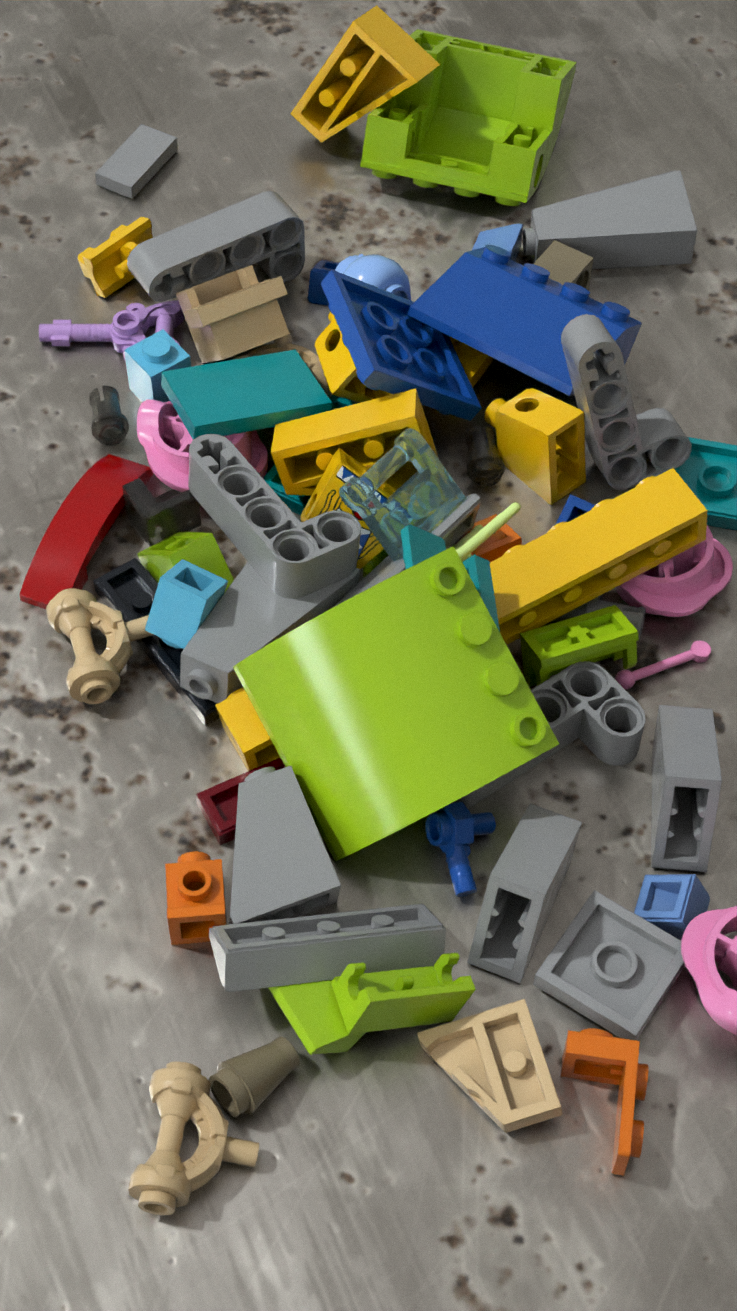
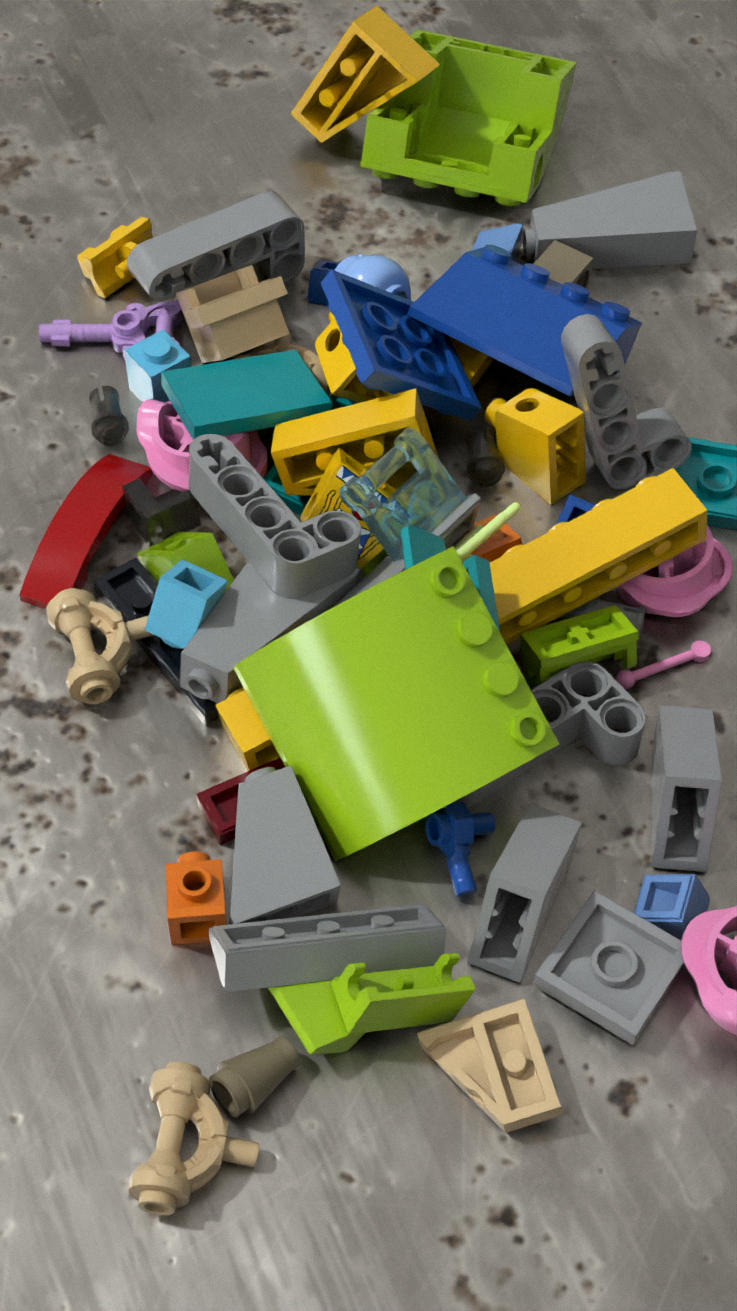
(136, 161): light grey tile -> none
(611, 1060): orange bracket -> none

